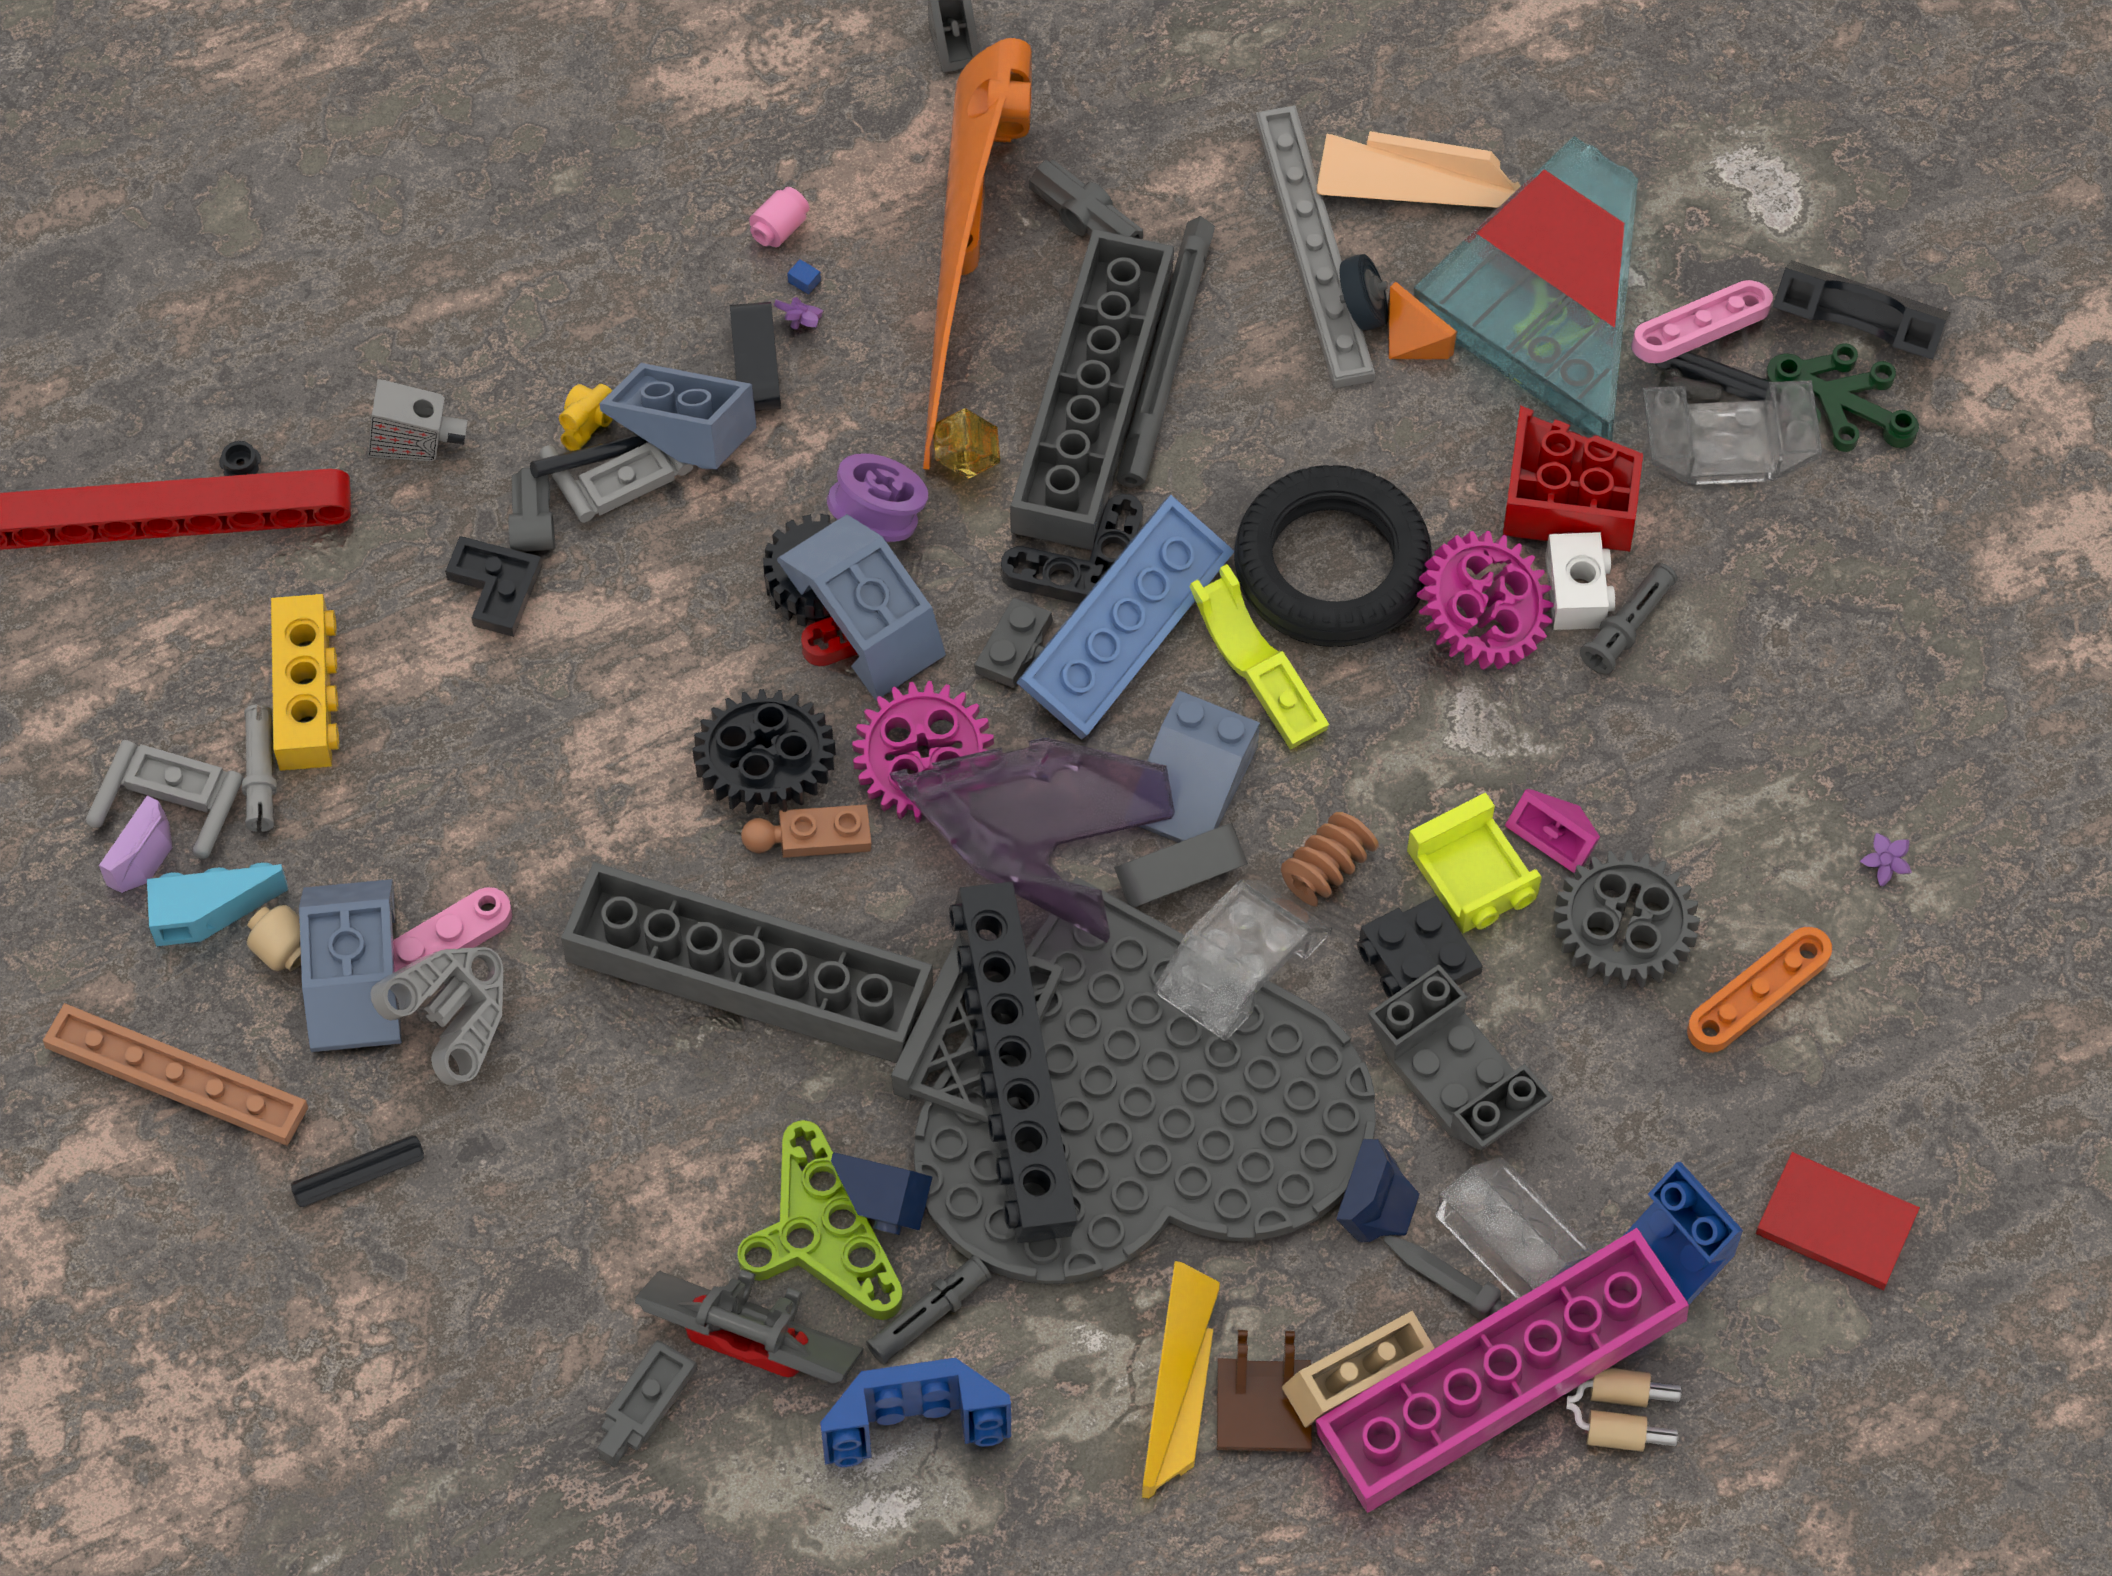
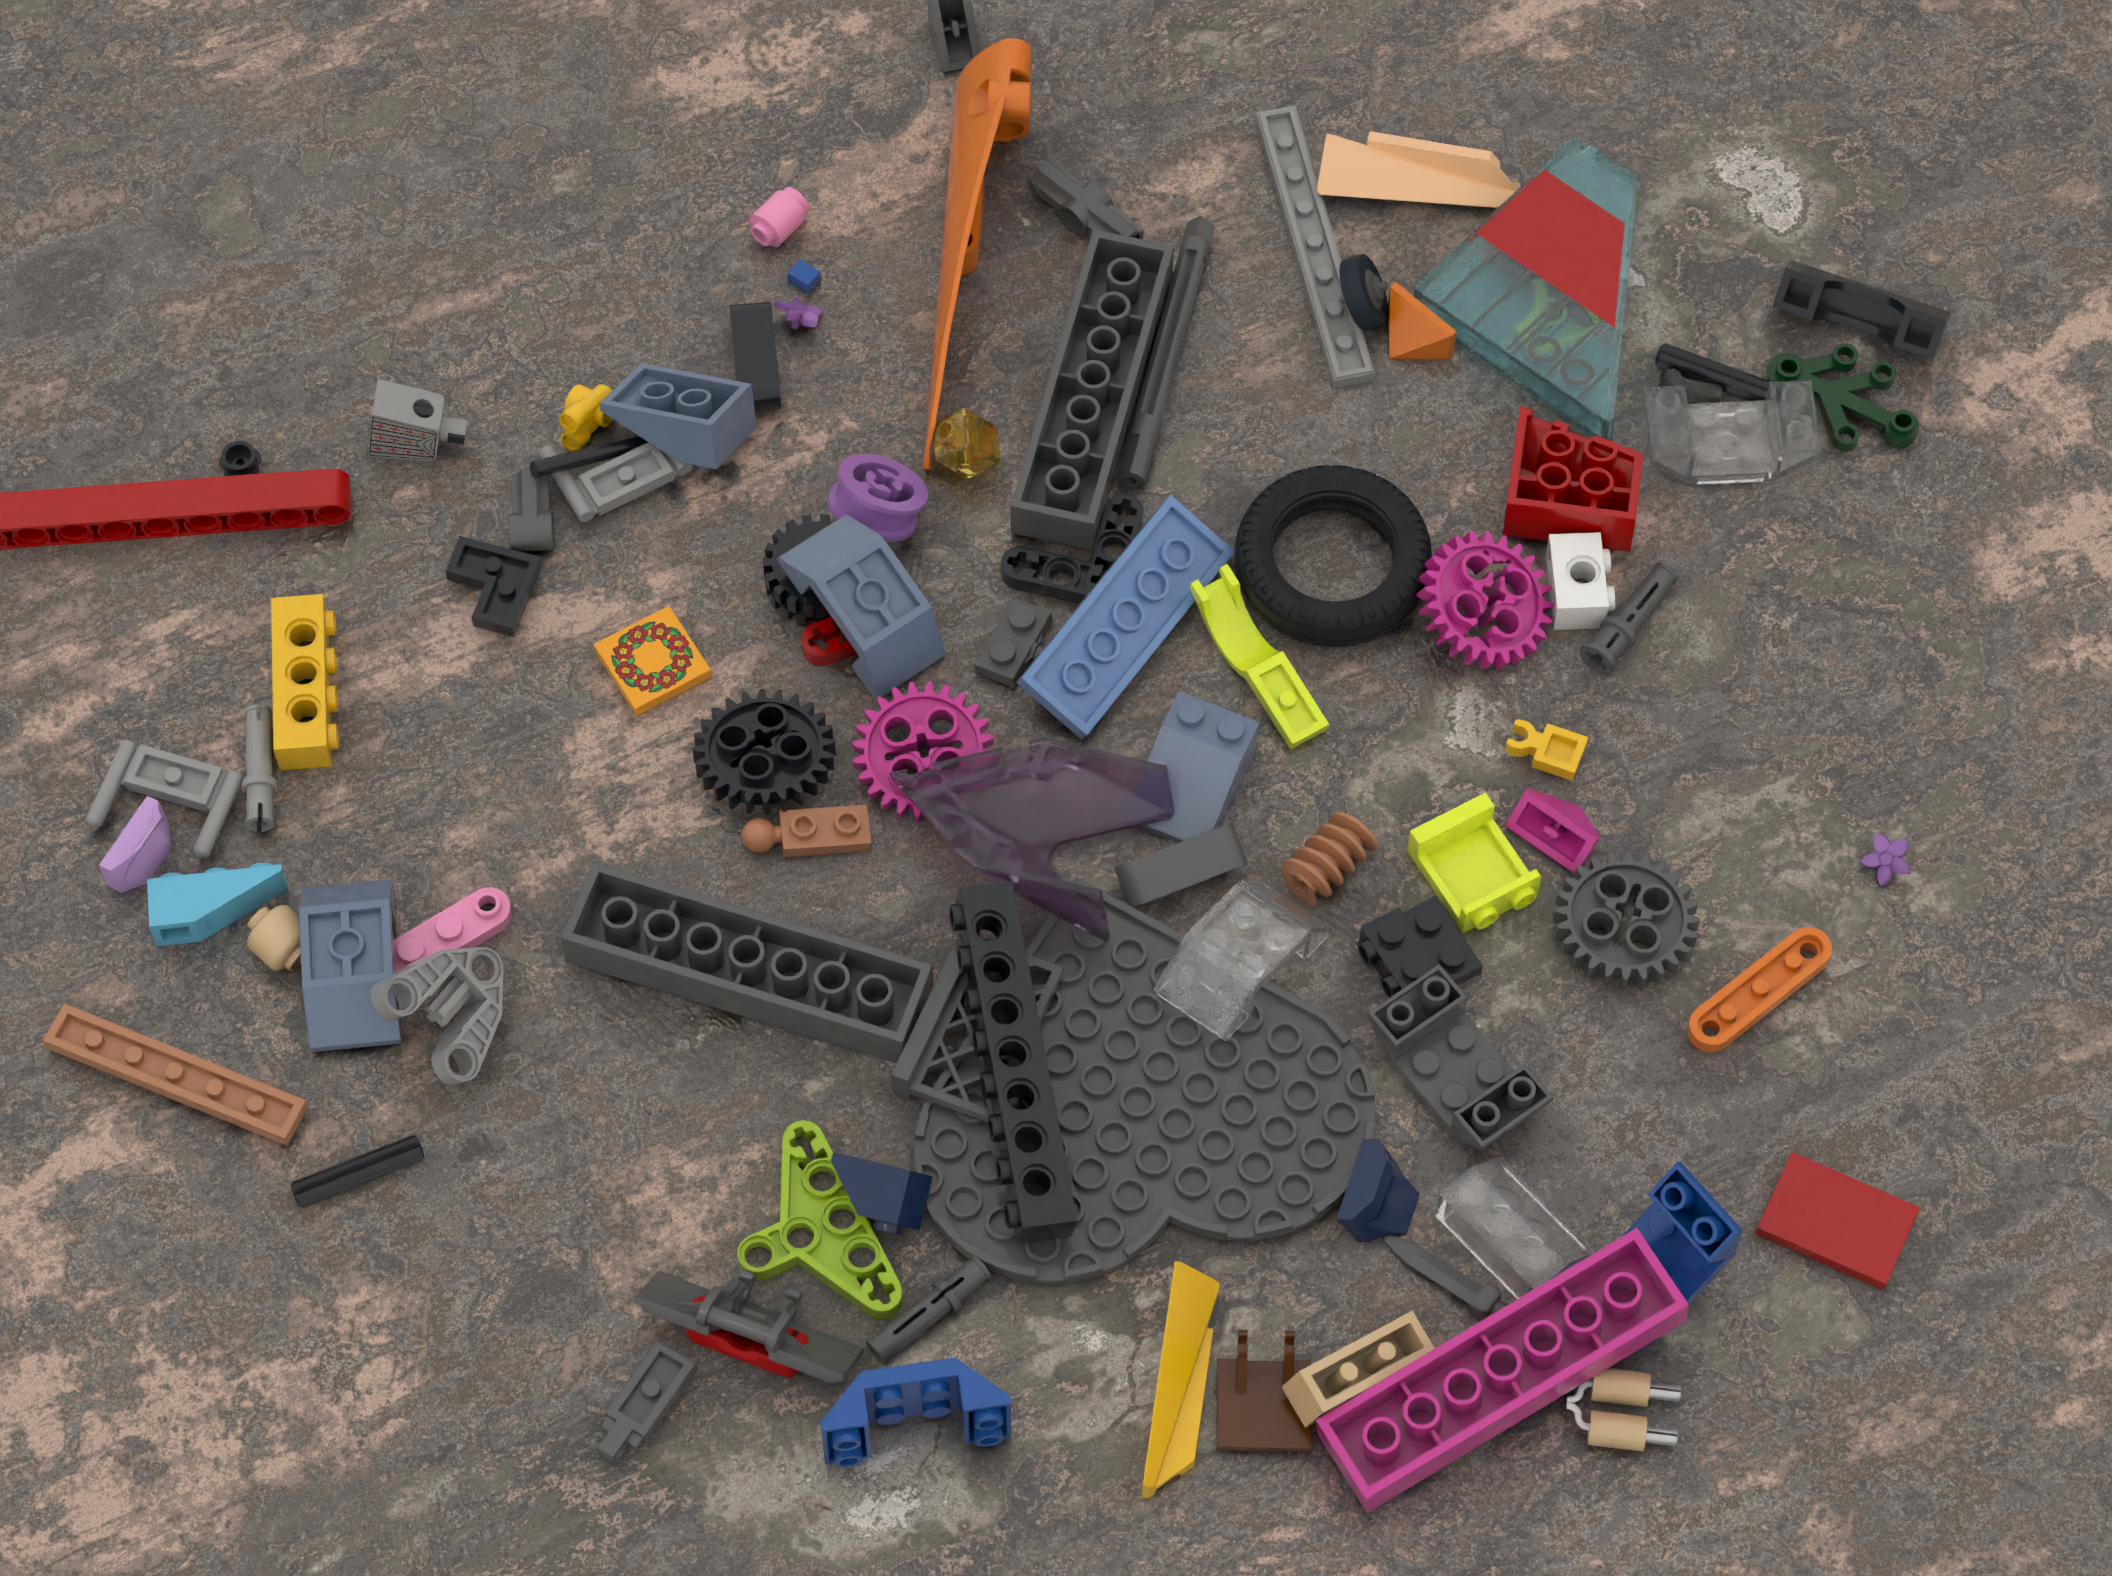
(652, 660): none -> tile
(1554, 750): none -> yellow plate
(1702, 321): bright pink plate -> none

